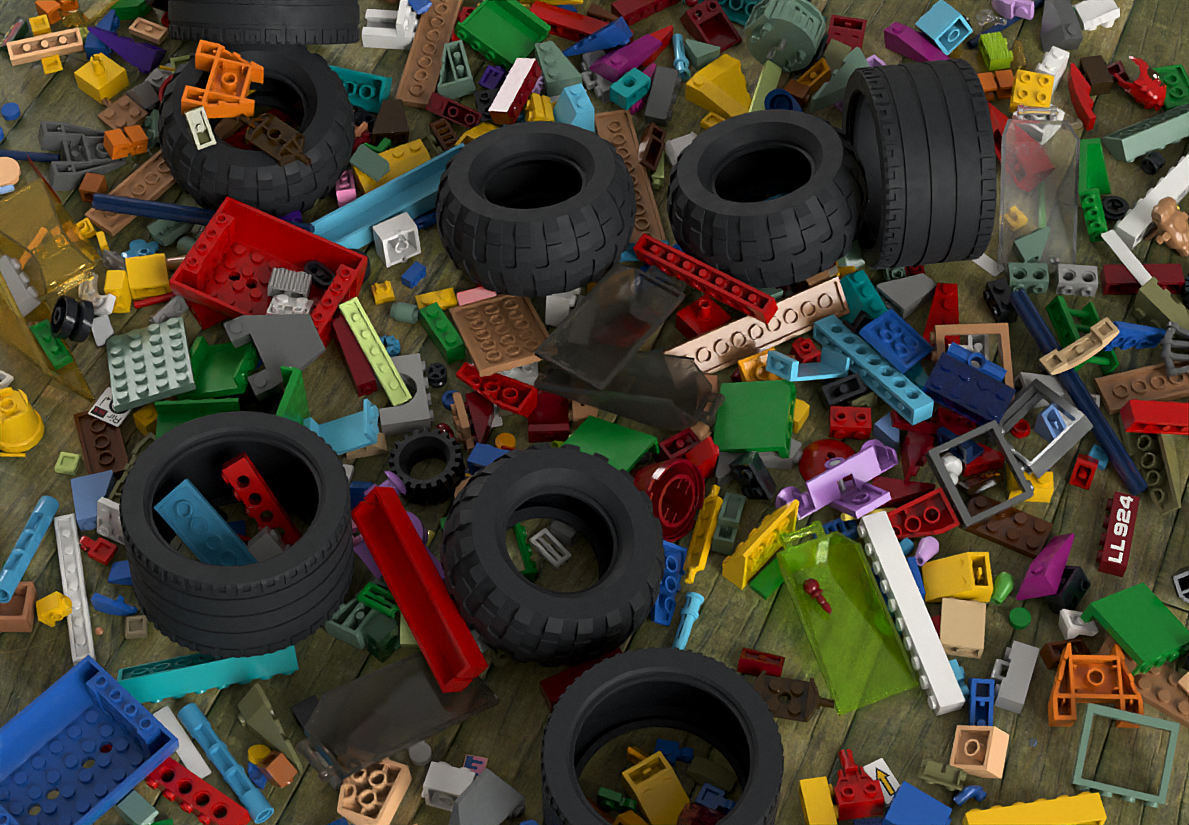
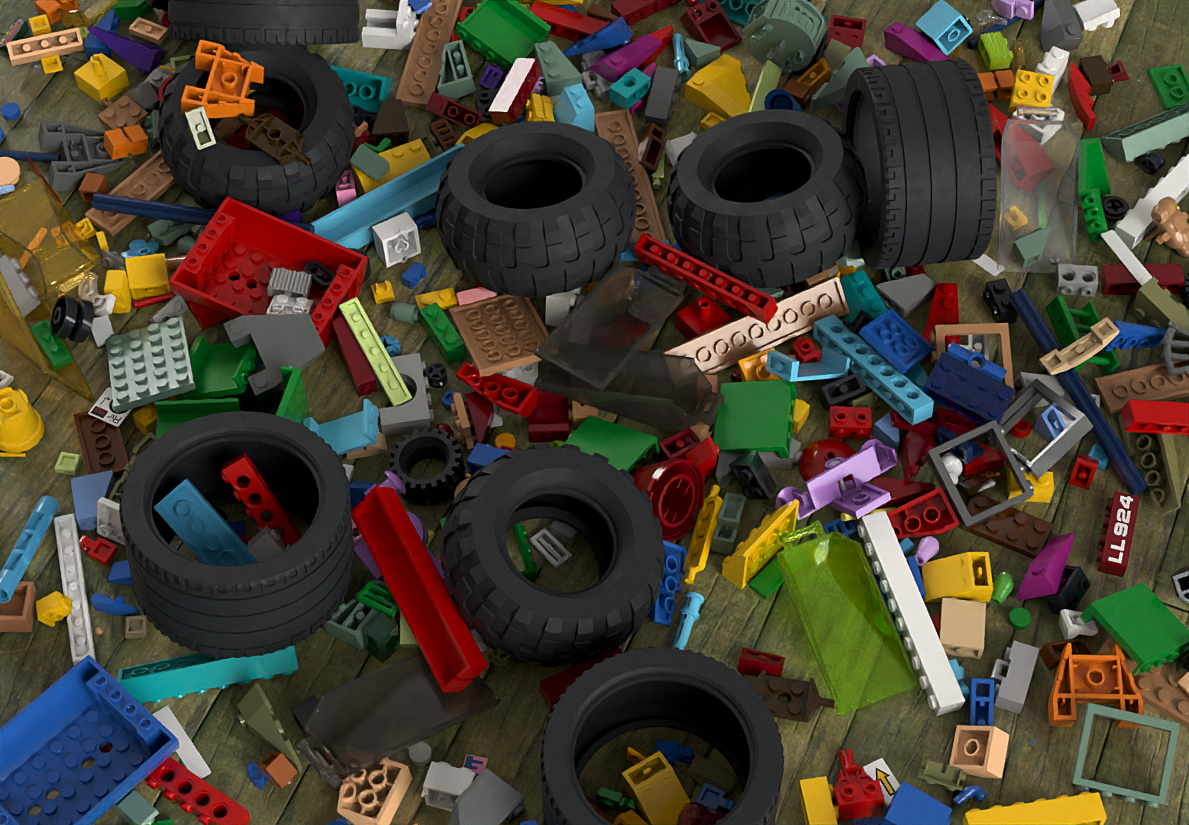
(232, 772): dark azure piece -> none
(257, 753): yellow tile -> none
(812, 588): dark red bar -> none
(1029, 276): sand green brick -> none
(1147, 88): red head -> none

